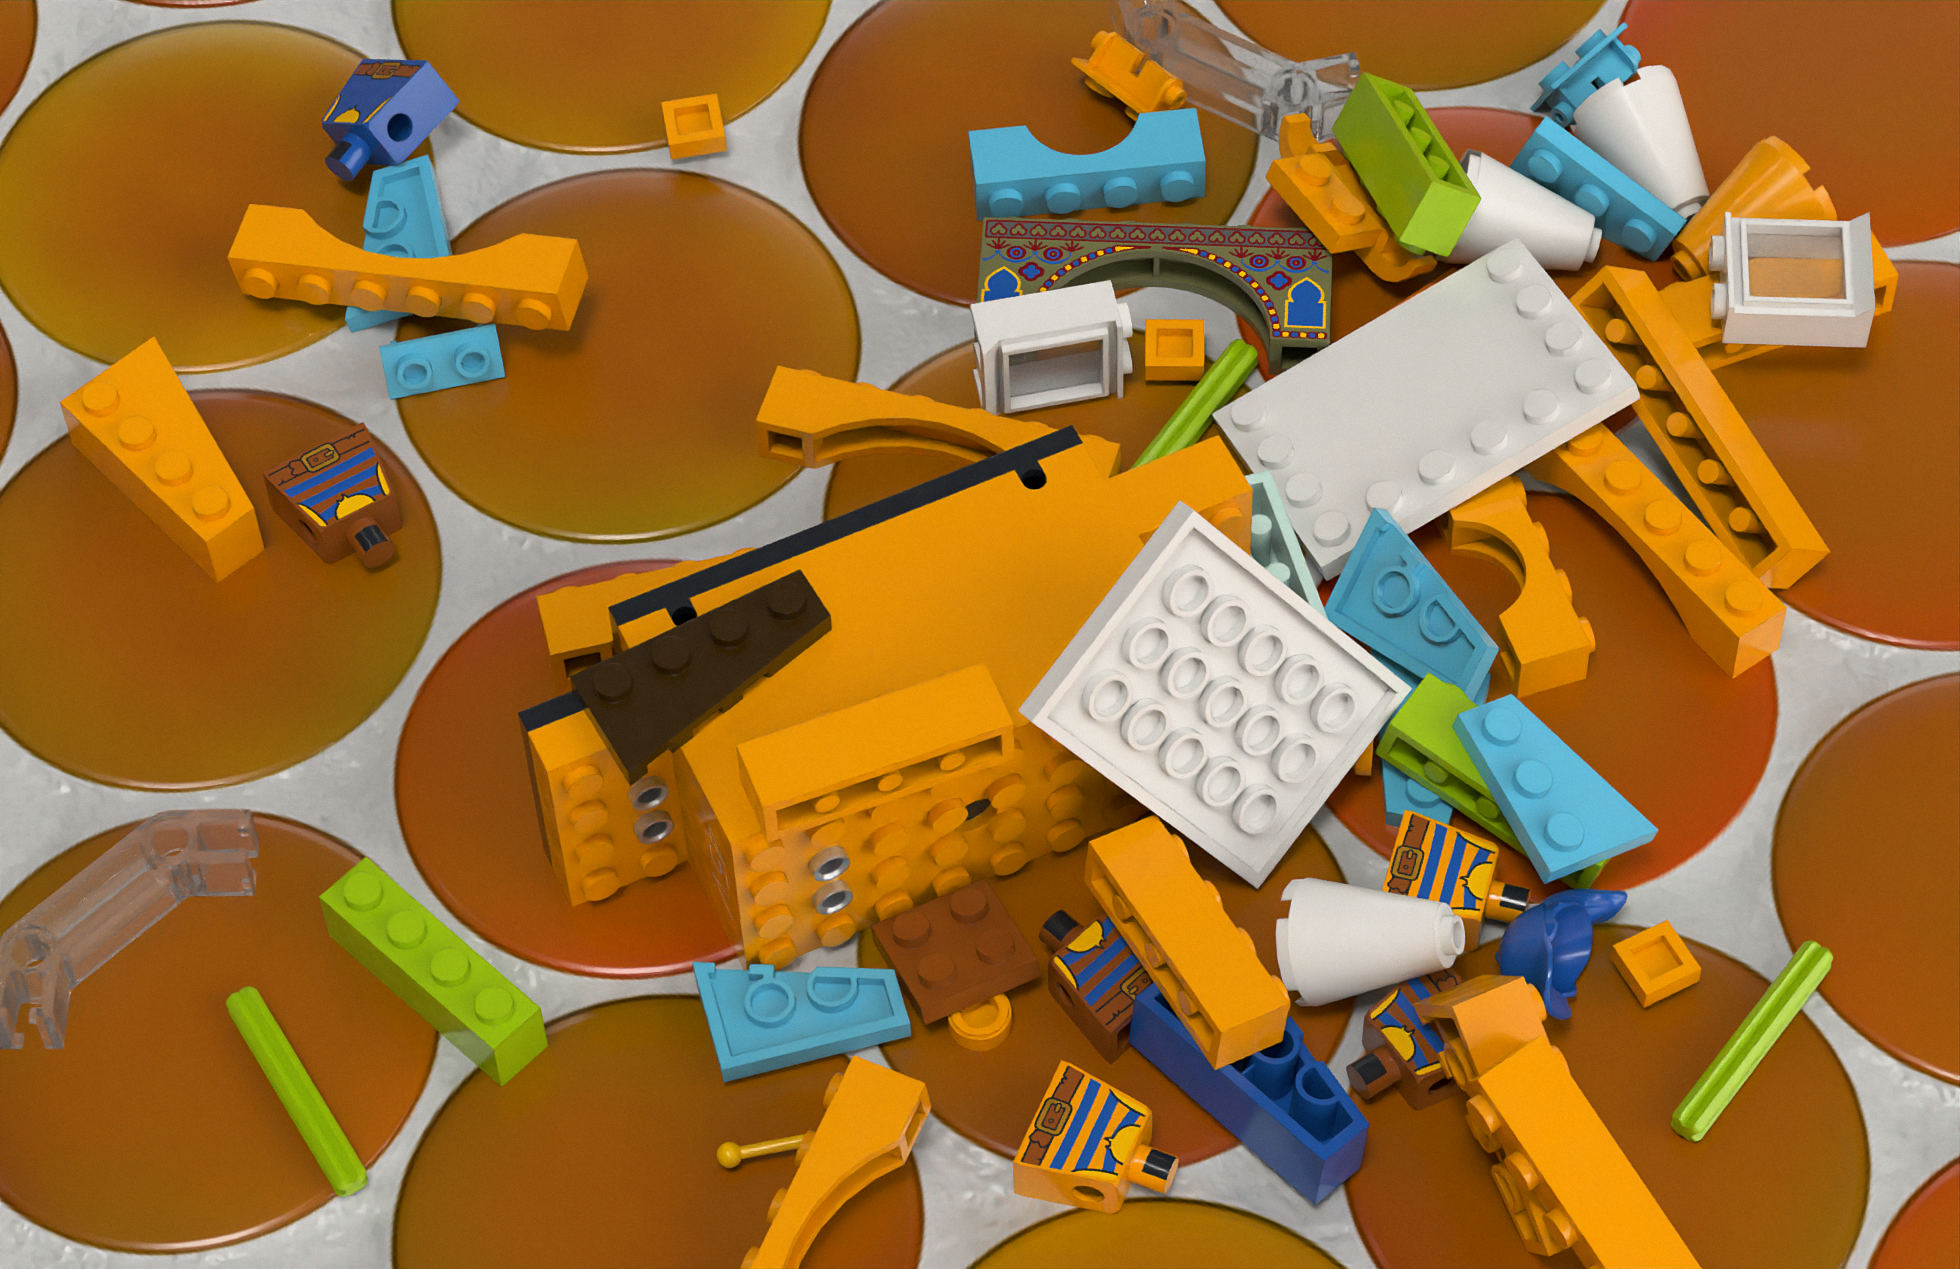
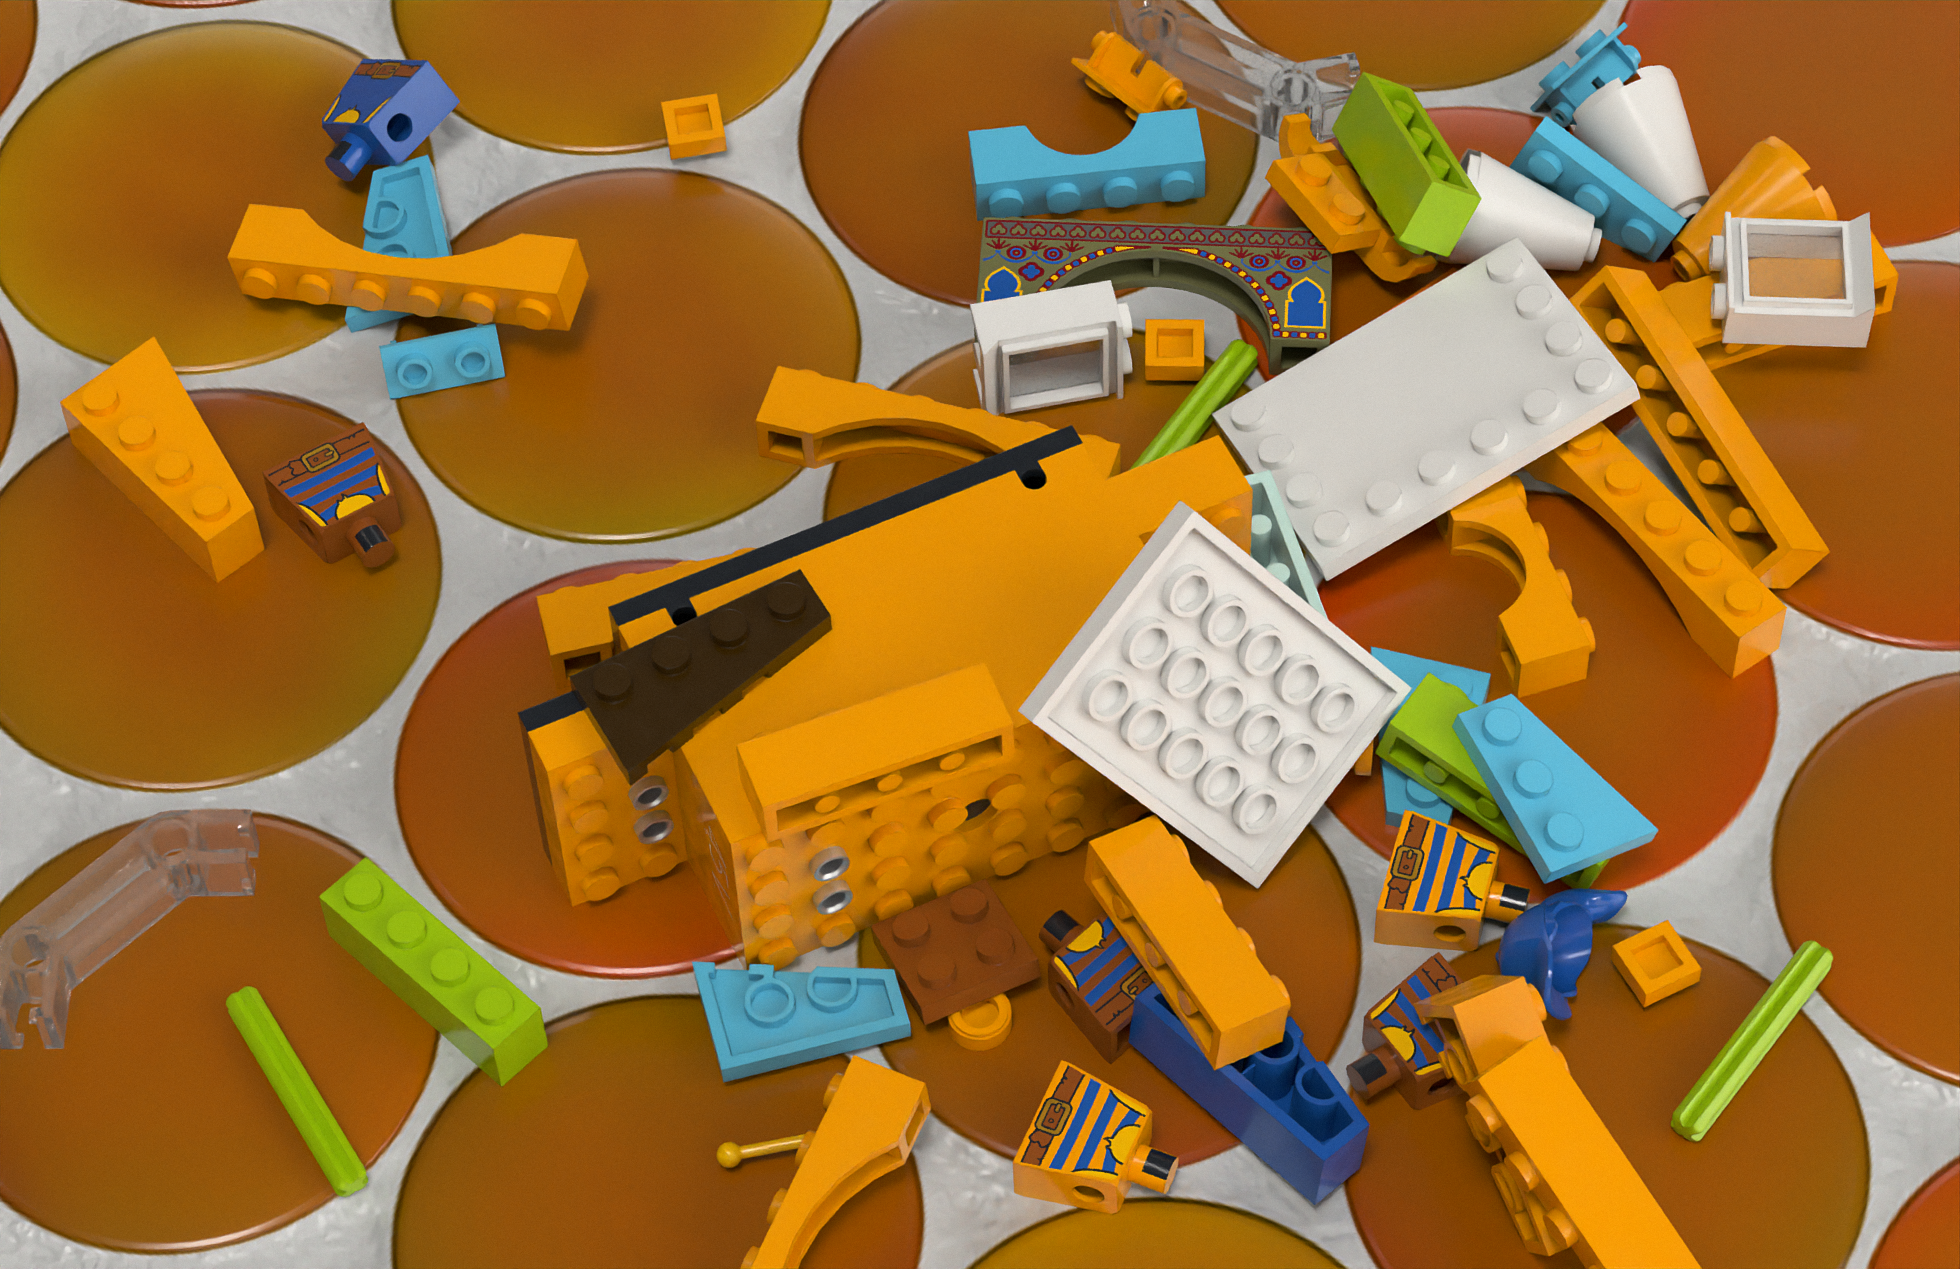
(1360, 939): white cone -> none
(1407, 610): medium azure wing -> none

